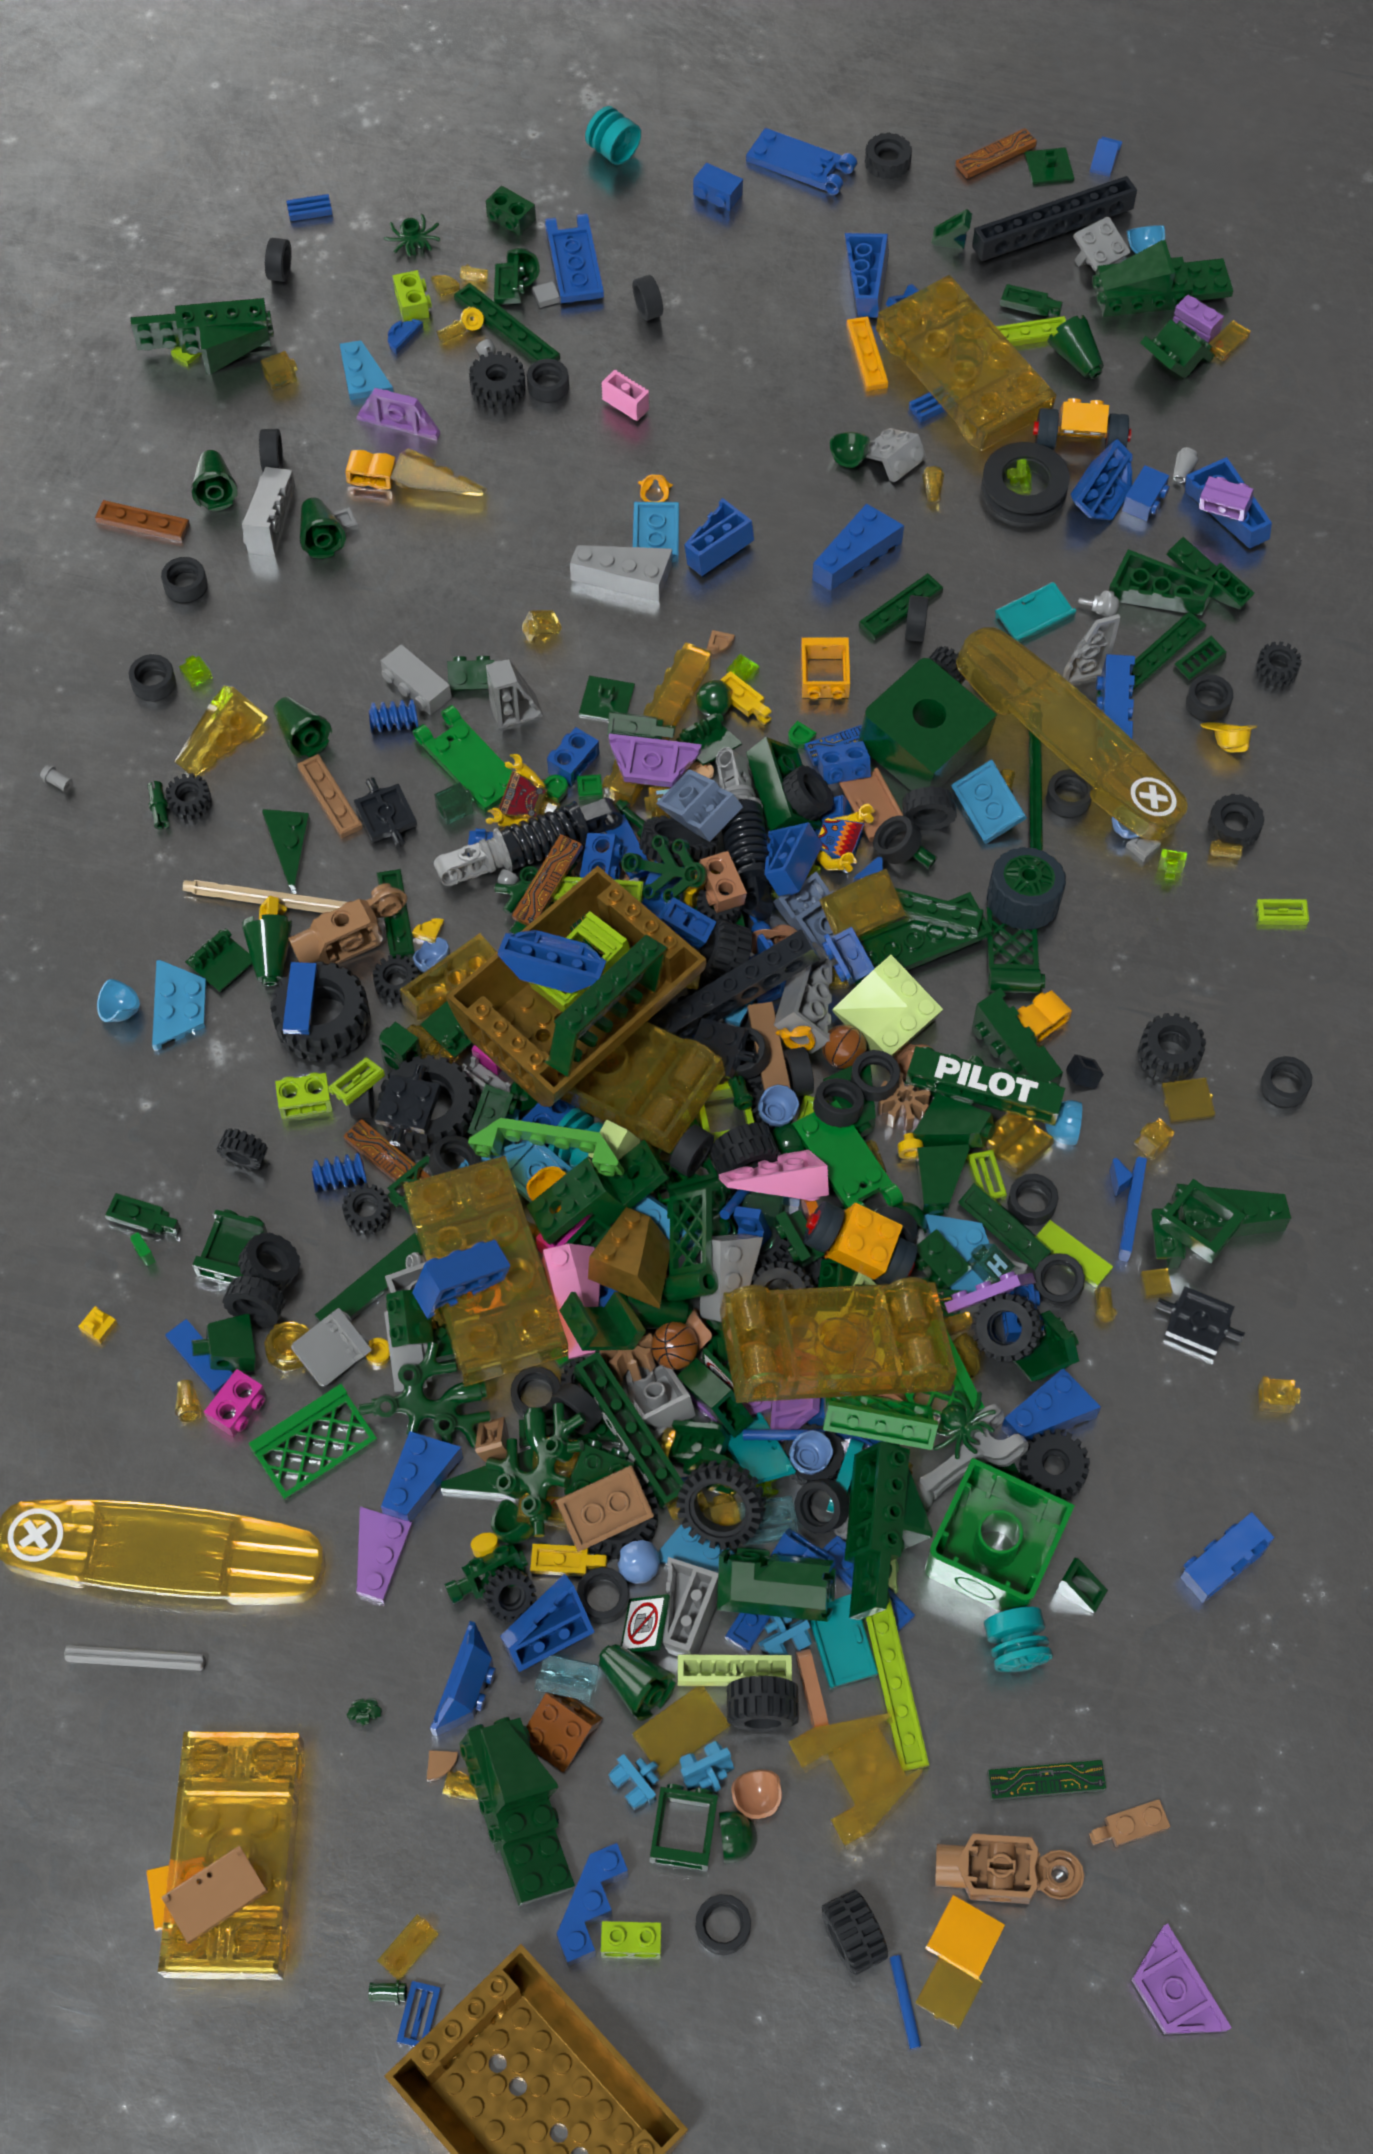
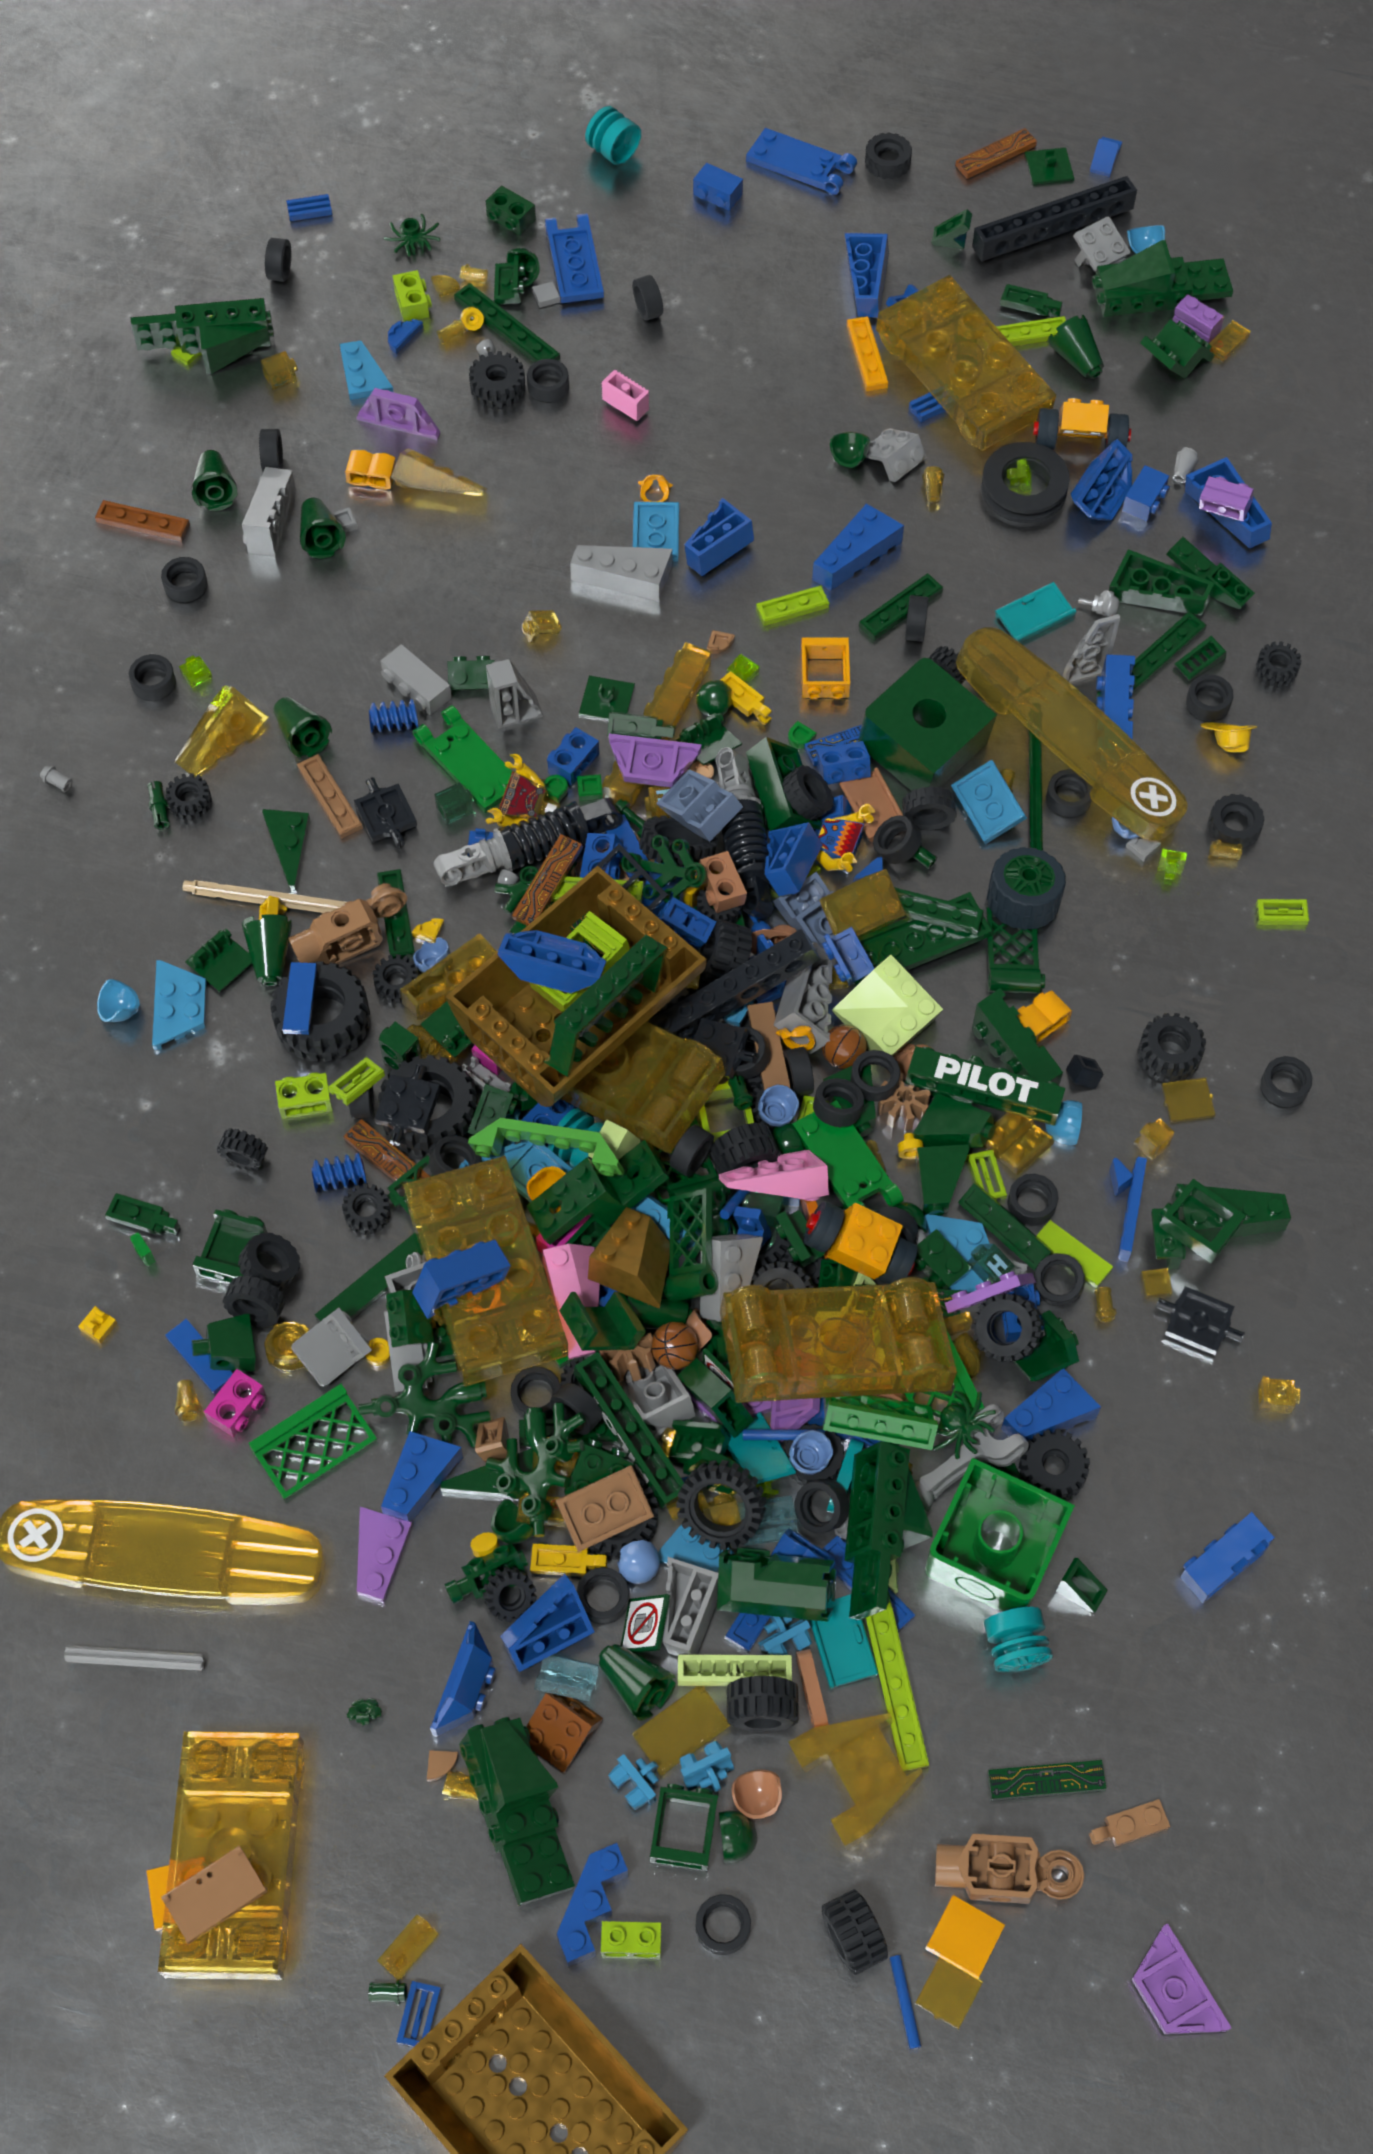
(636, 876): none -> black window
(792, 605): none -> lime tile

